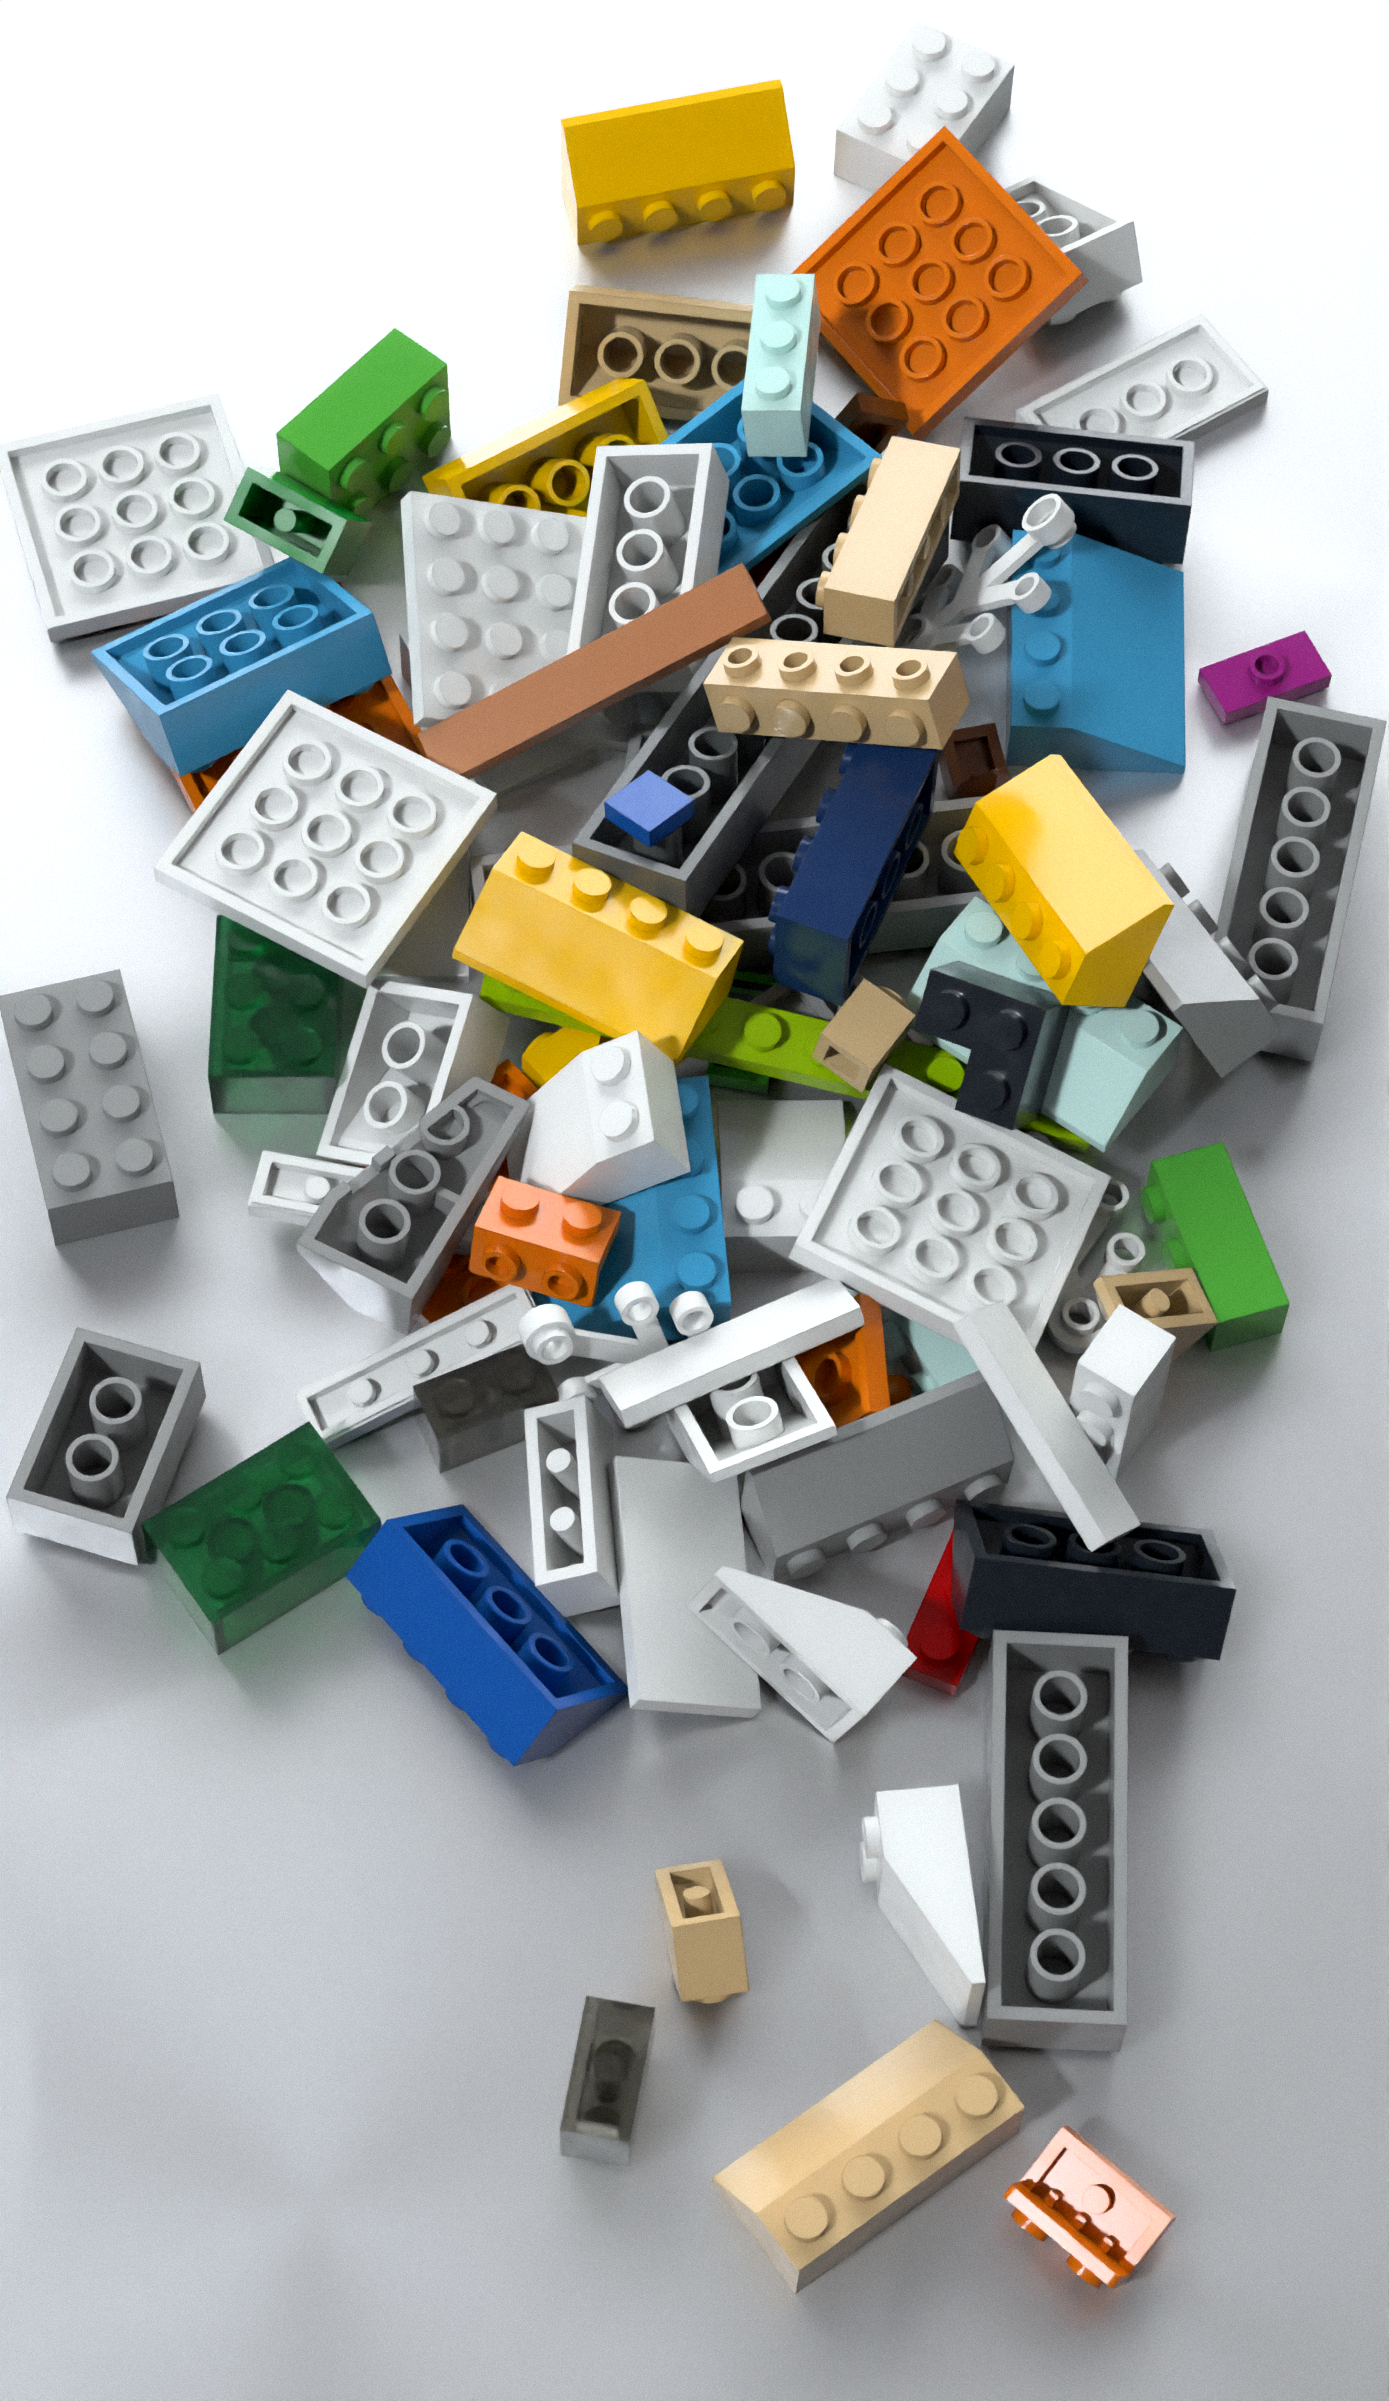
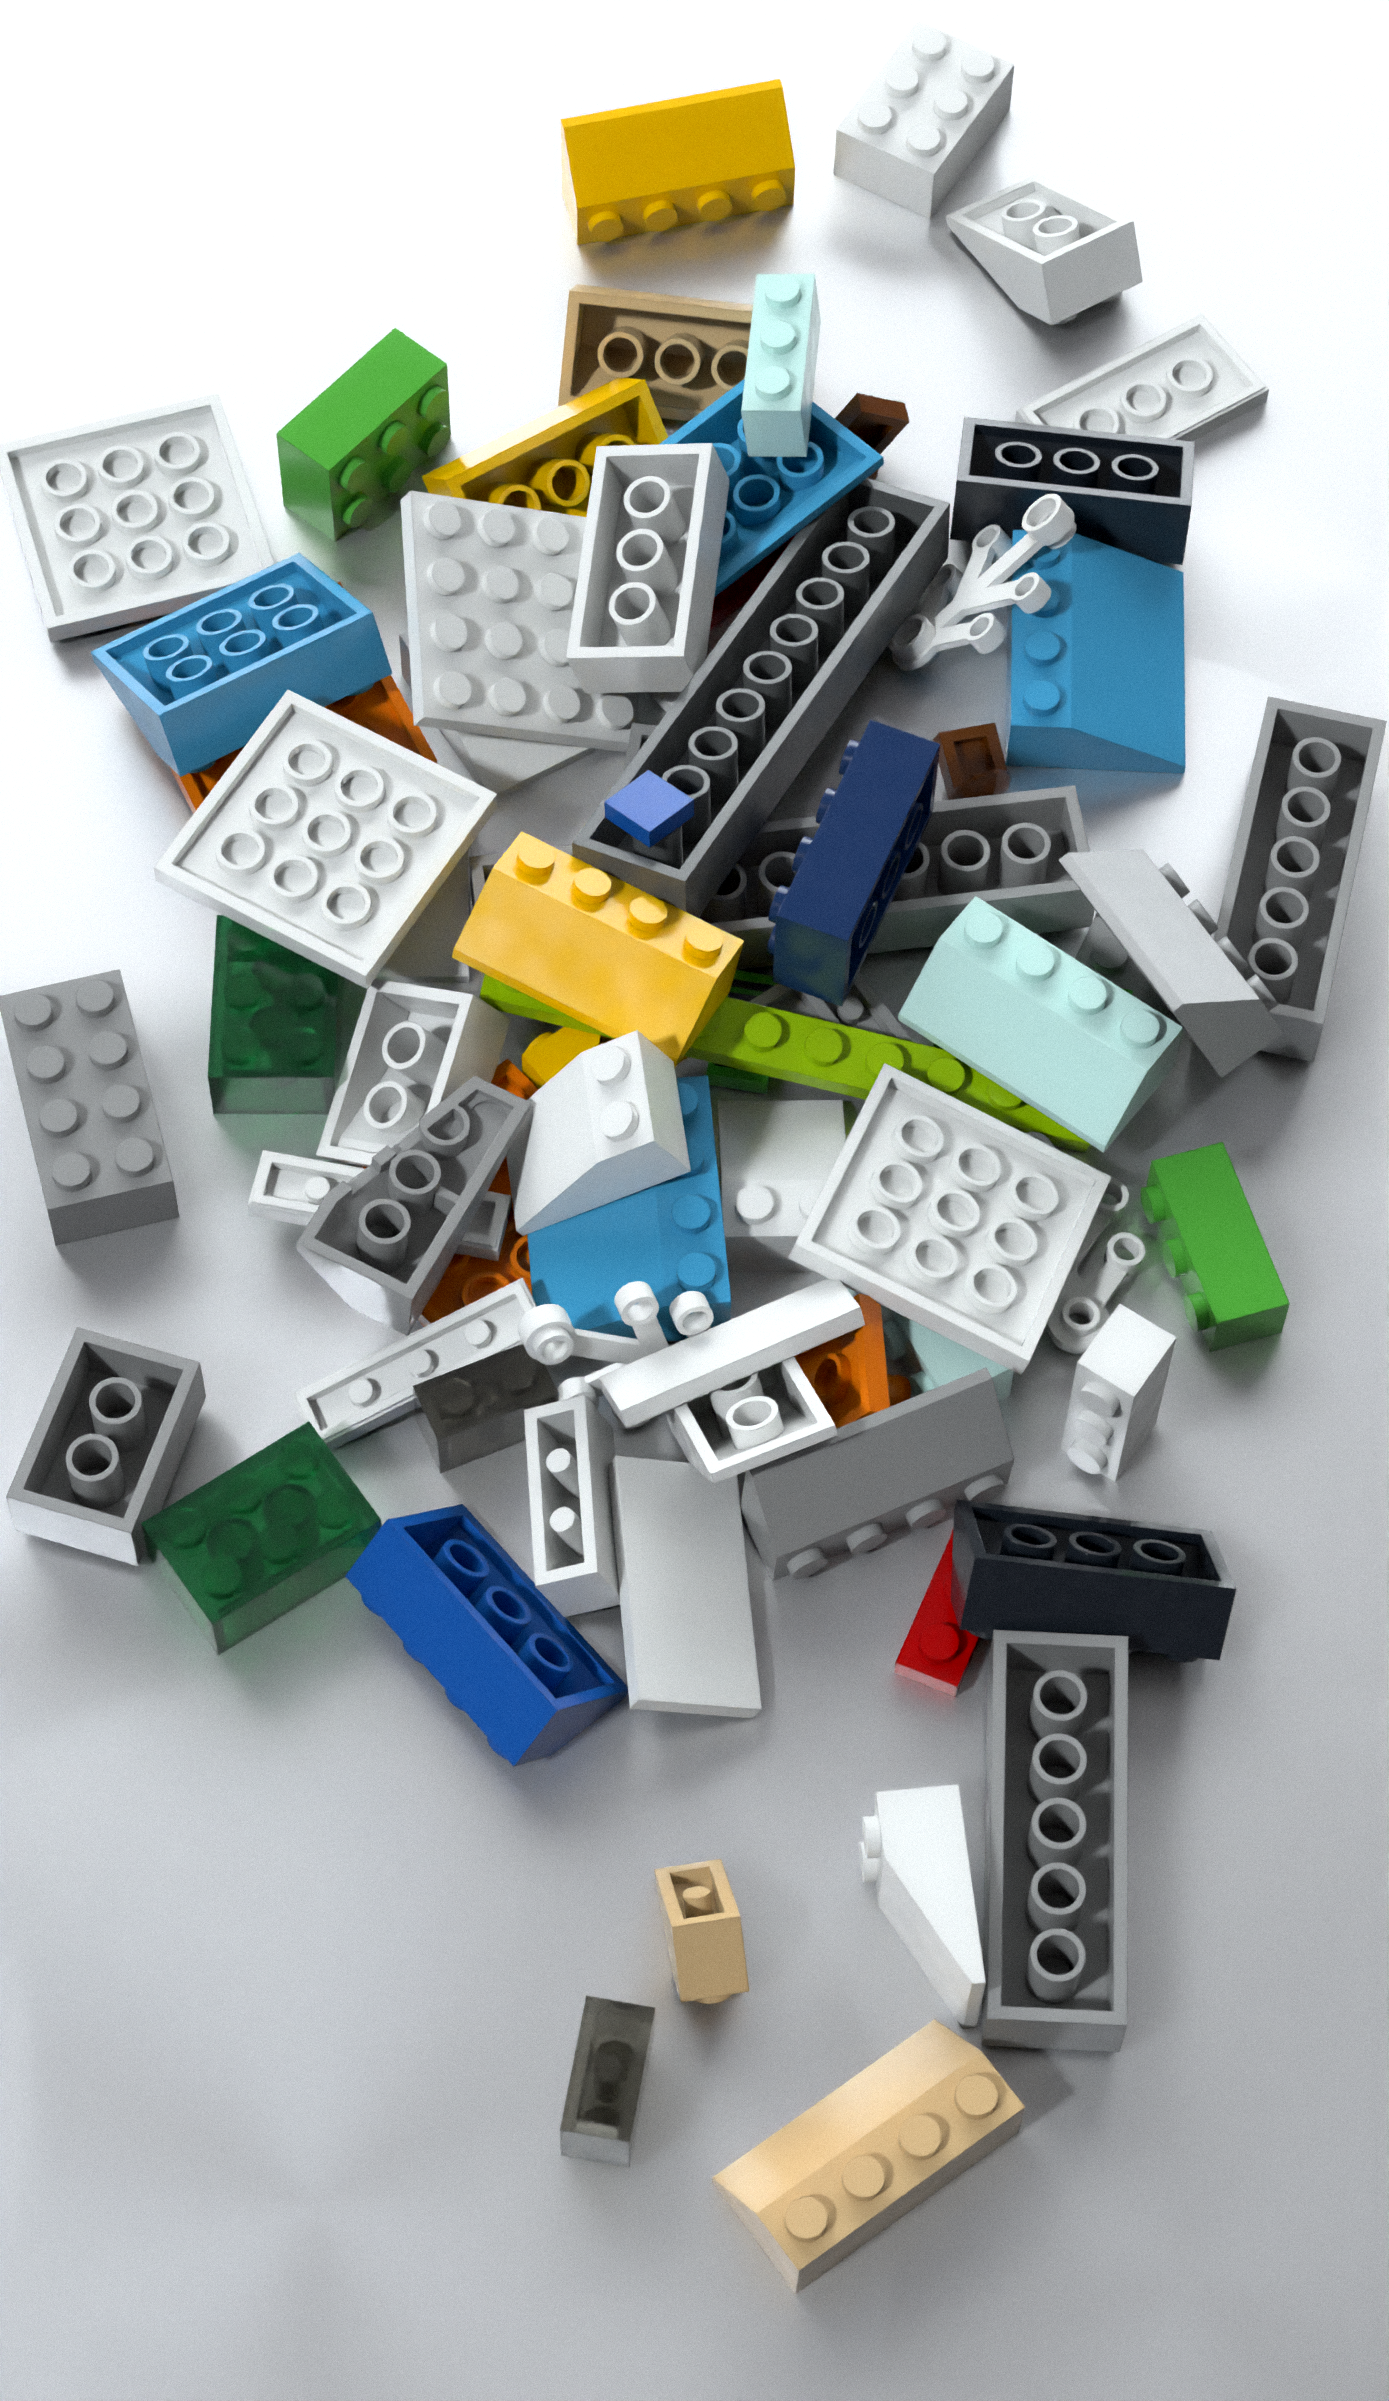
(298, 521): green brick -> none
(542, 1241): orange bracket -> none
(597, 675): nougat tile -> none
(809, 1648): white slope -> none
(837, 692): tan brick -> none
(864, 1034): tan brick -> none
(889, 541): brick -> none
(937, 282): orange plate -> none
(1010, 1034): black brick -> none
(1046, 1425): white tile -> none
(1065, 884): yellow slope -> none
(1088, 2210): bracket -> none
(1163, 1297): tan slope -> none
(1277, 670): magenta plate -> none

